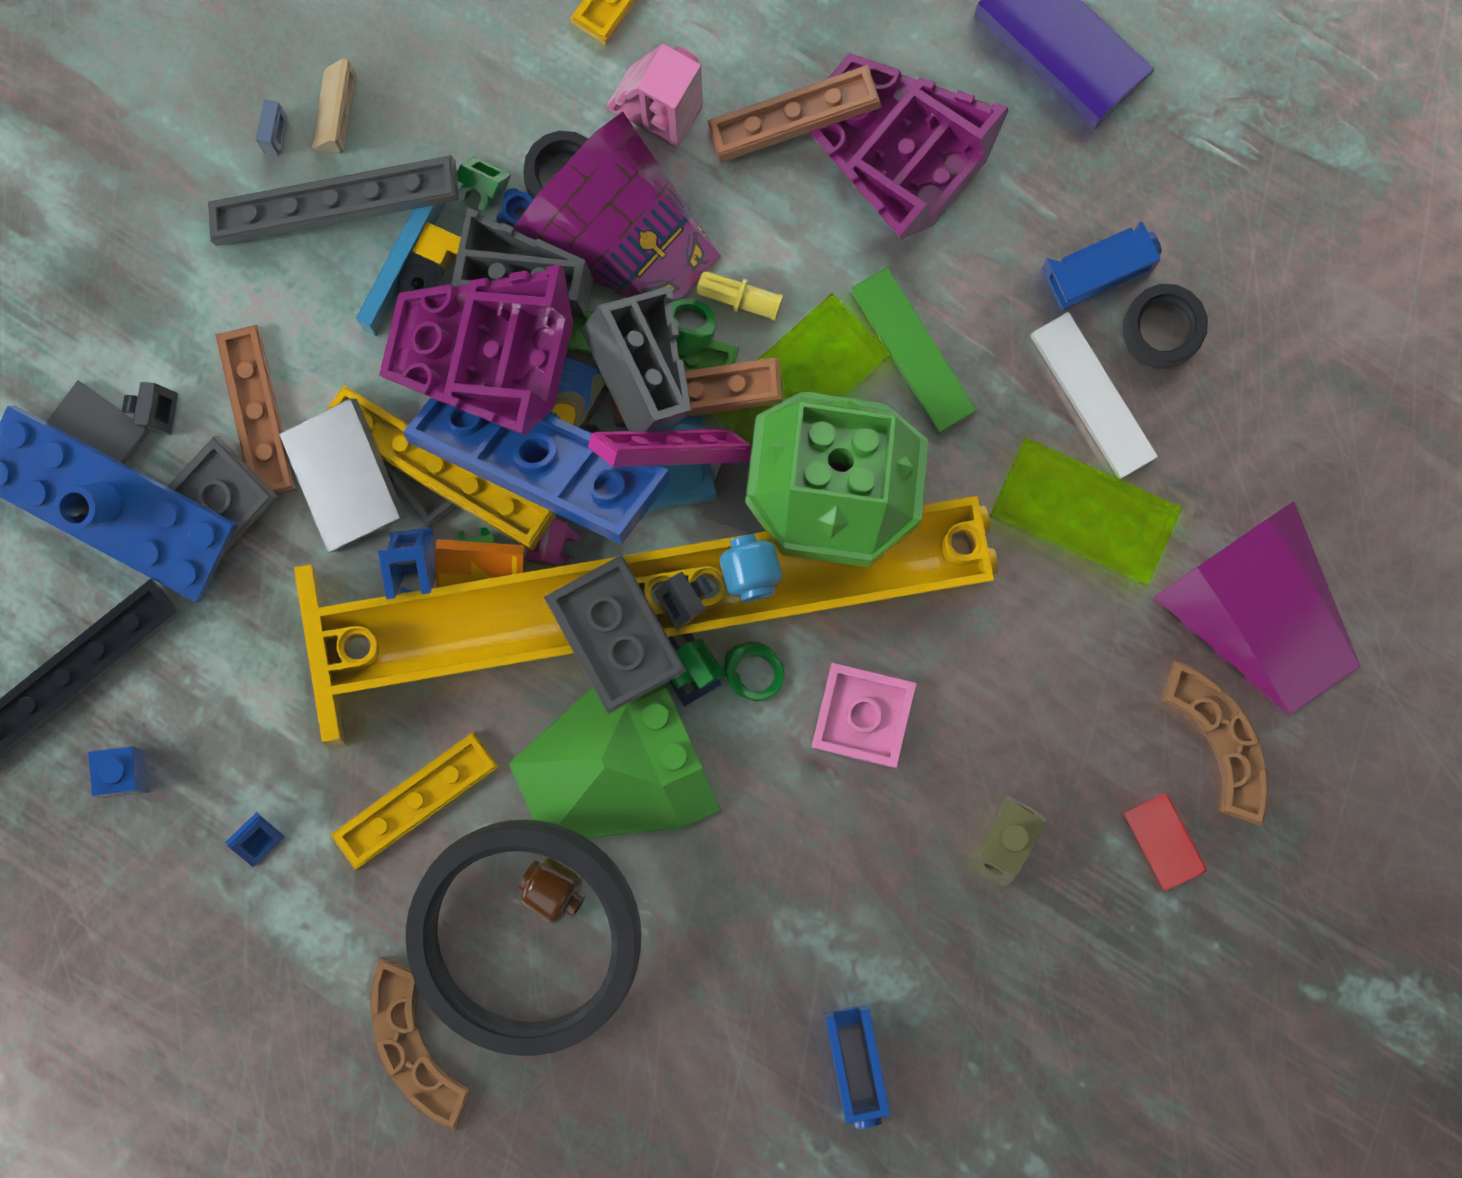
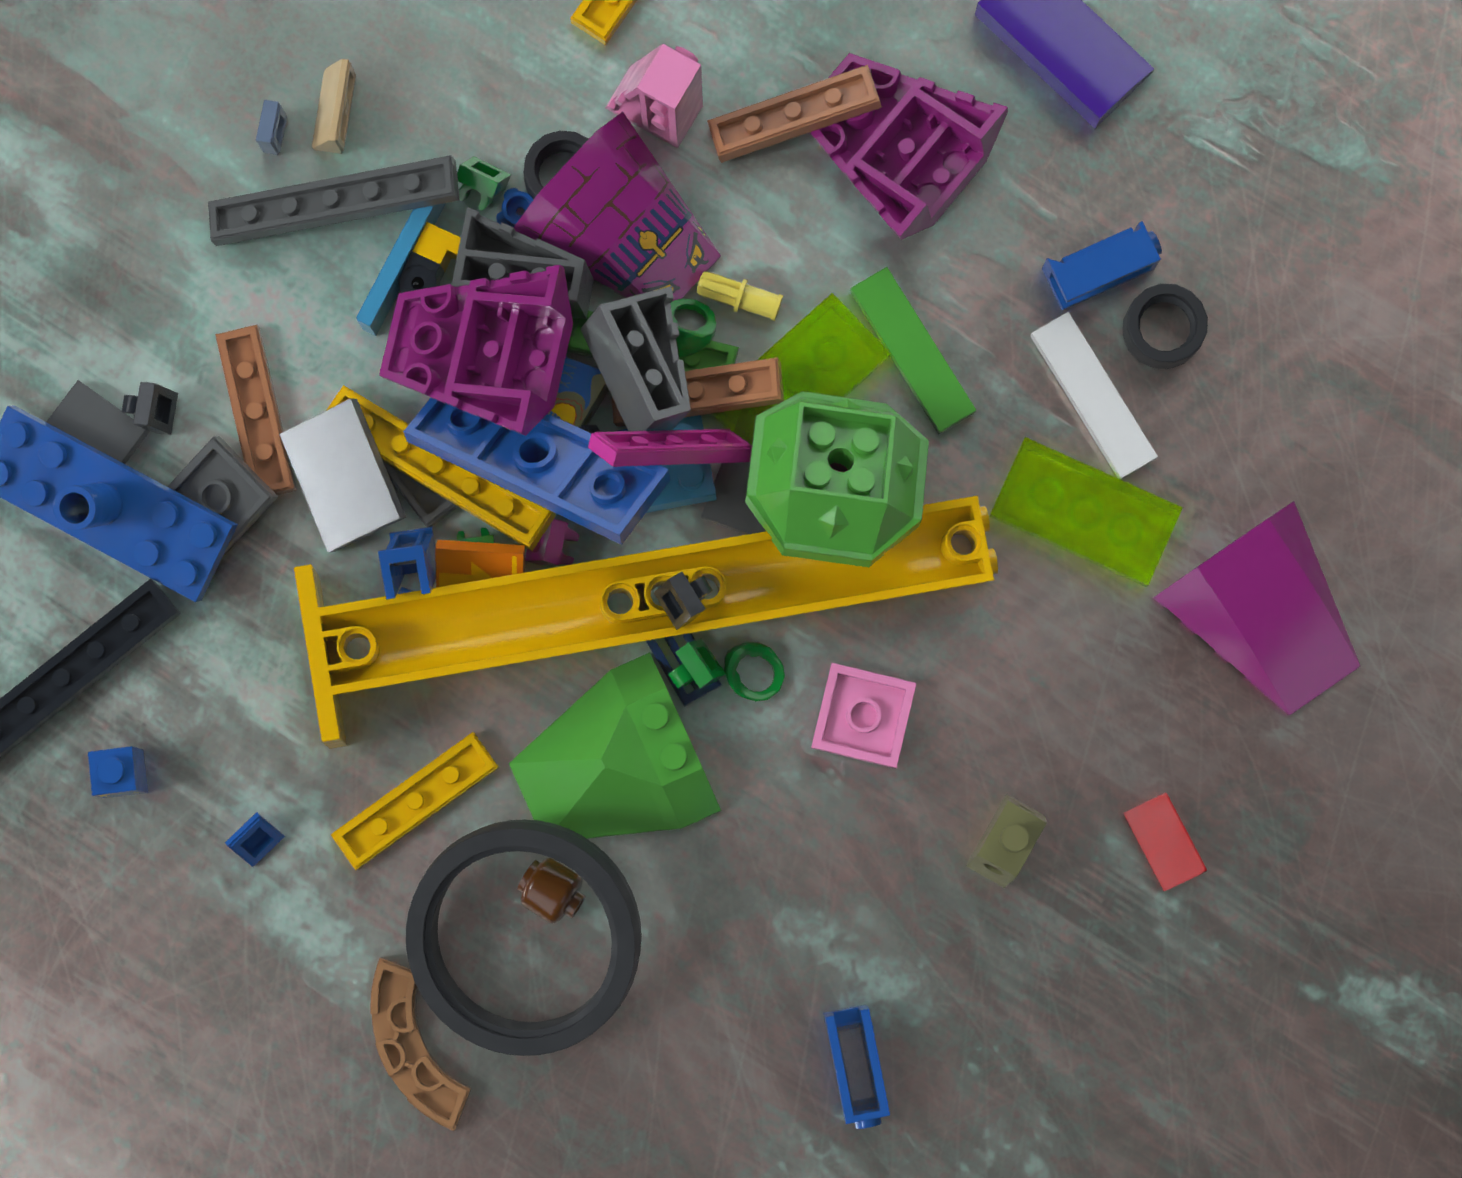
(614, 634): dark grey tile -> none
(751, 568): dark azure head -> none
(1231, 737): medium nougat tile -> none

